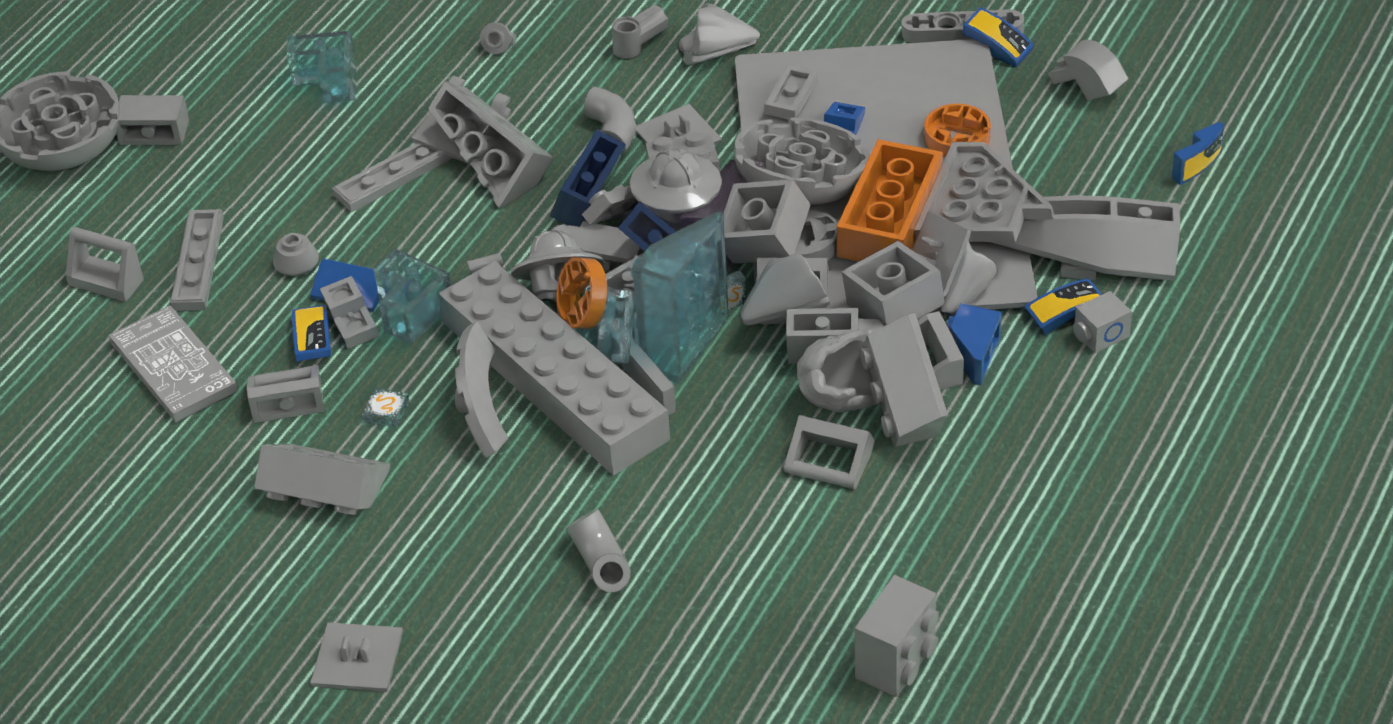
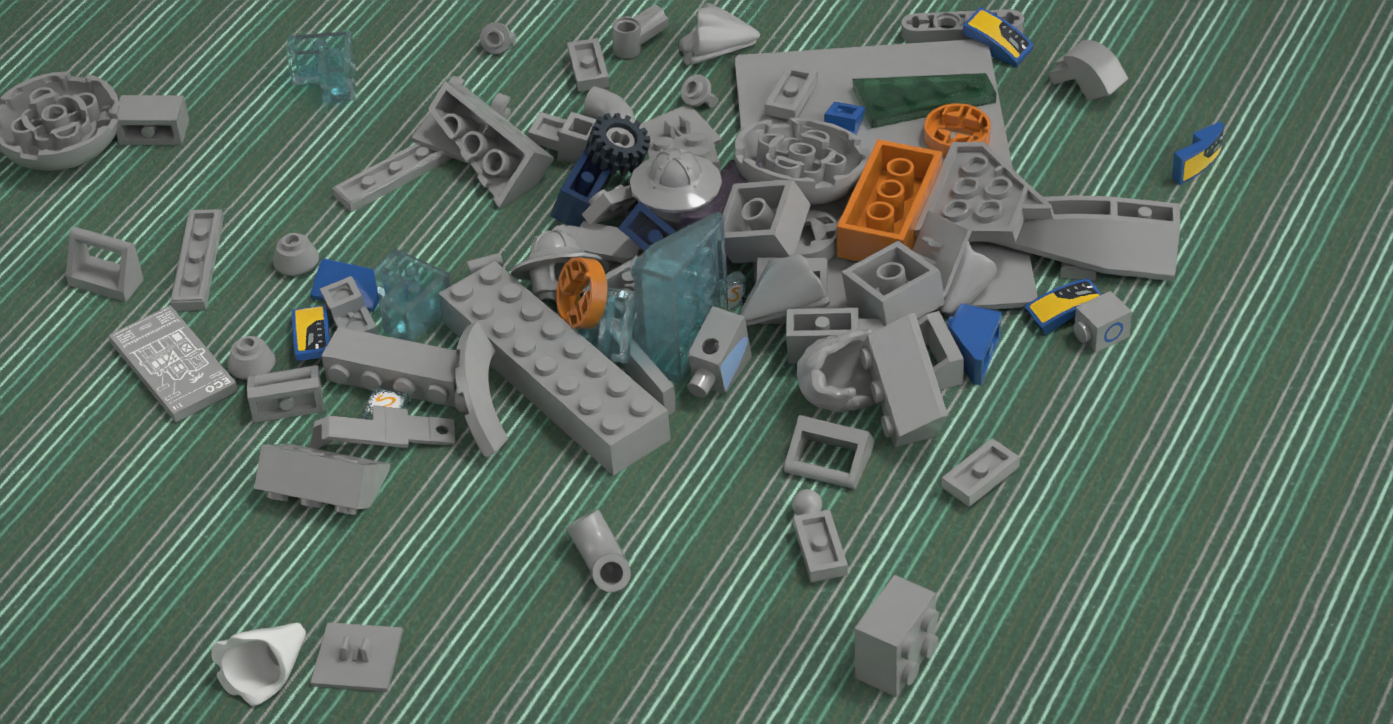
(250, 357): none -> light grey cone
(258, 661): none -> white hat
(387, 428): none -> light grey piece
(391, 365): none -> light grey brick
(562, 135): none -> light grey brick
(588, 64): none -> light grey plate
(629, 146): none -> black bush
(697, 91): none -> light grey plate
(718, 352): none -> light grey torso
(817, 537): none -> light grey plate
(914, 97): none -> clear green wing
(980, 472): none -> light grey plate

